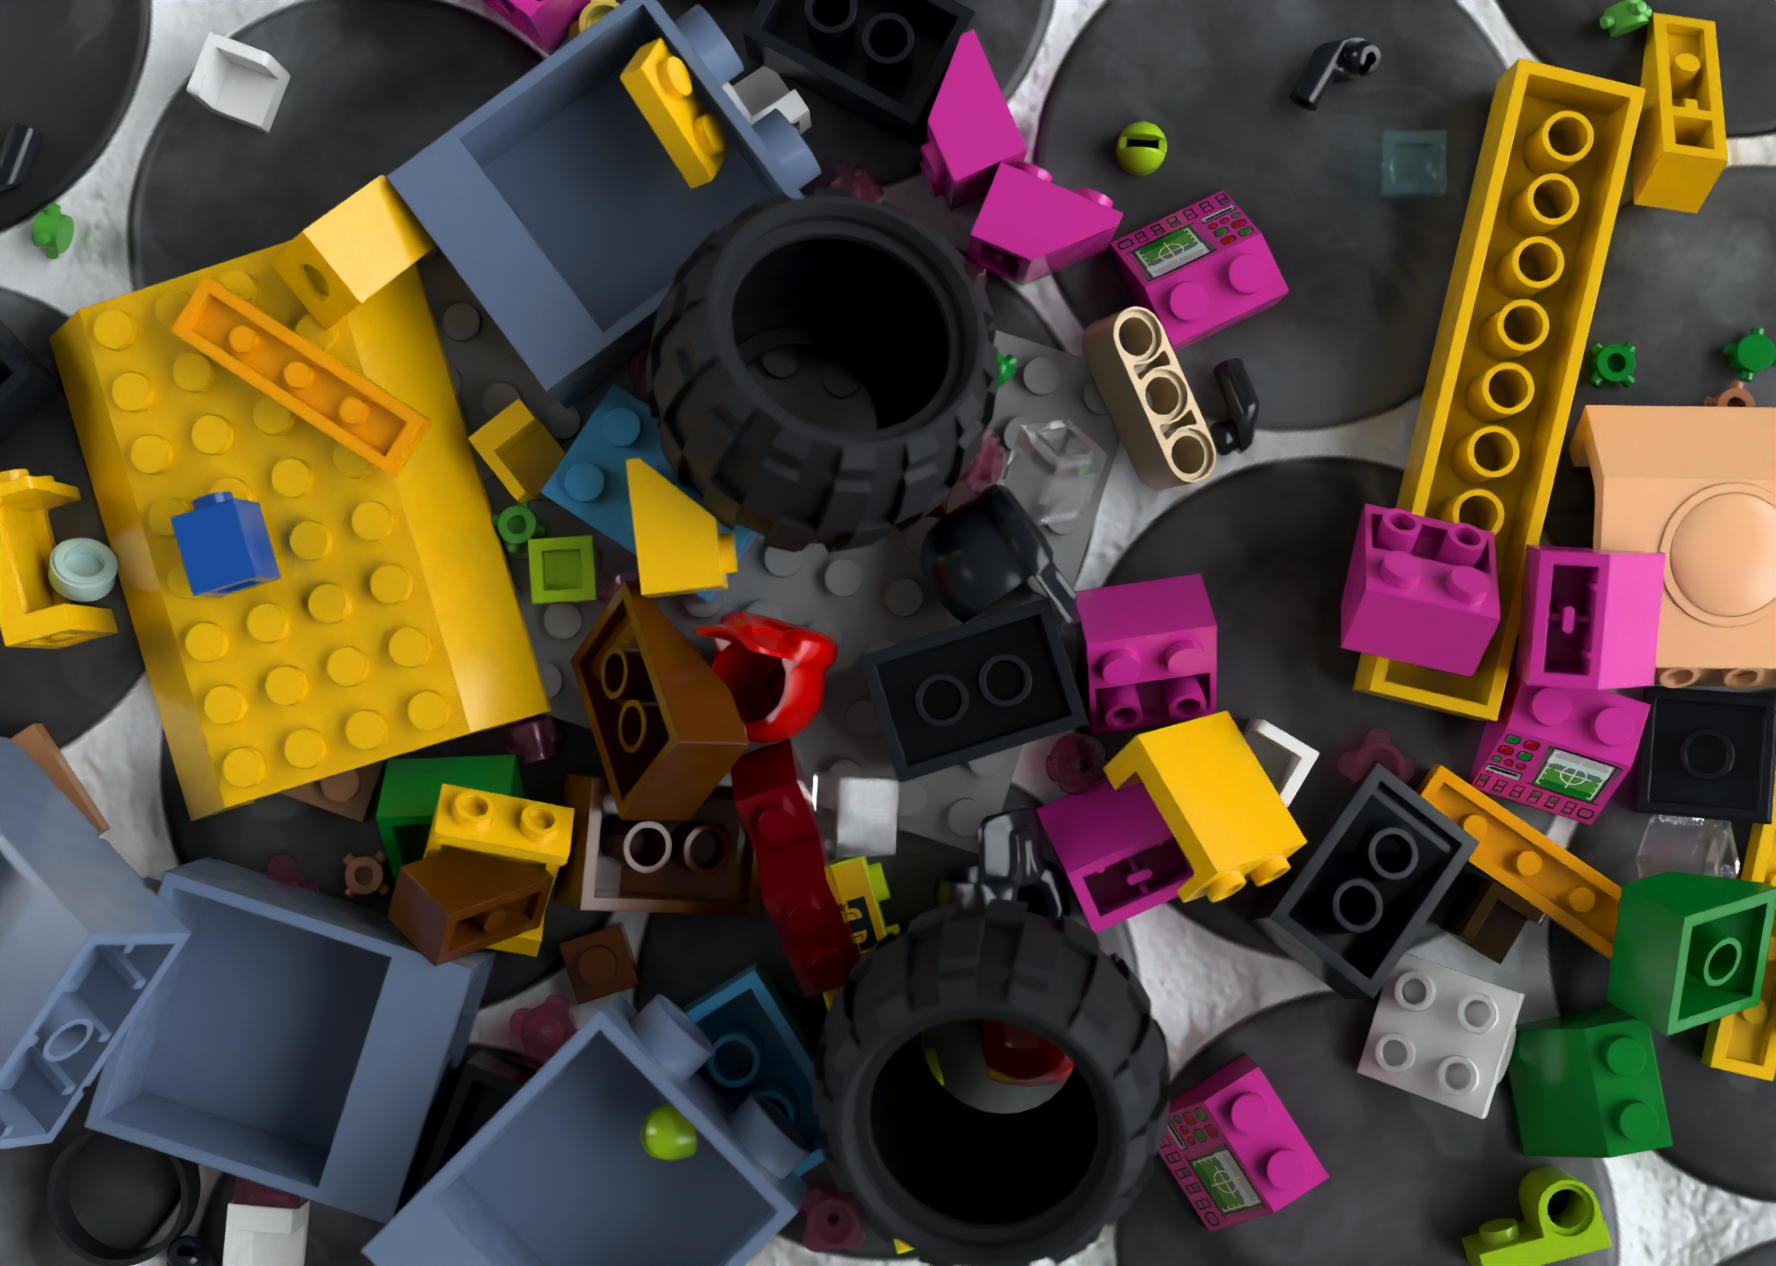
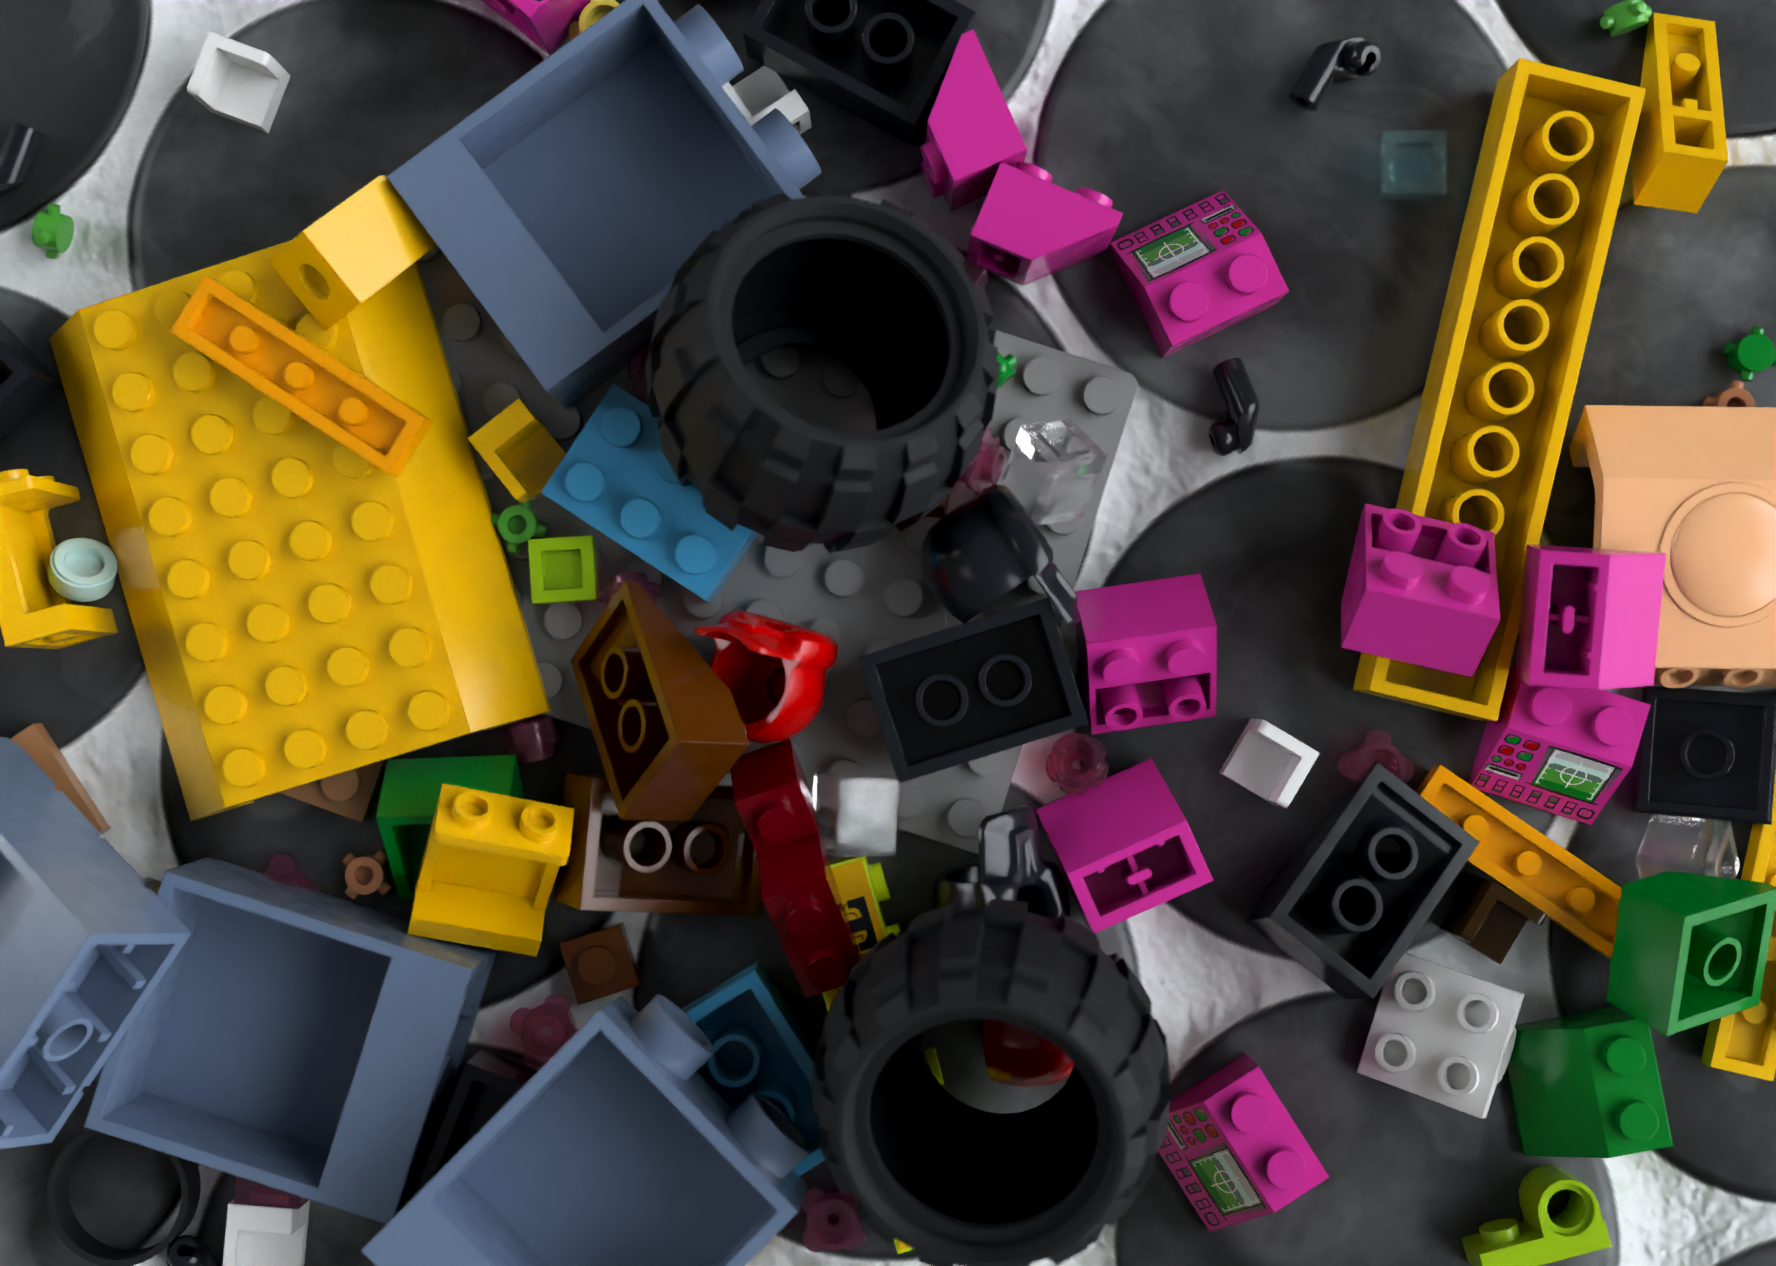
(225, 545): blue brick -> none
(466, 902): reddish brown slope -> none
(668, 1134): lime hinge -> none
(676, 113): yellow plate -> none
(676, 538): yellow slope -> none
(858, 181): clear pink plate -> none
(1141, 160): lime hinge -> none
(1174, 416): tan beam -> none
(1212, 802): yellow panel -> none
(1612, 364): green piece -> none

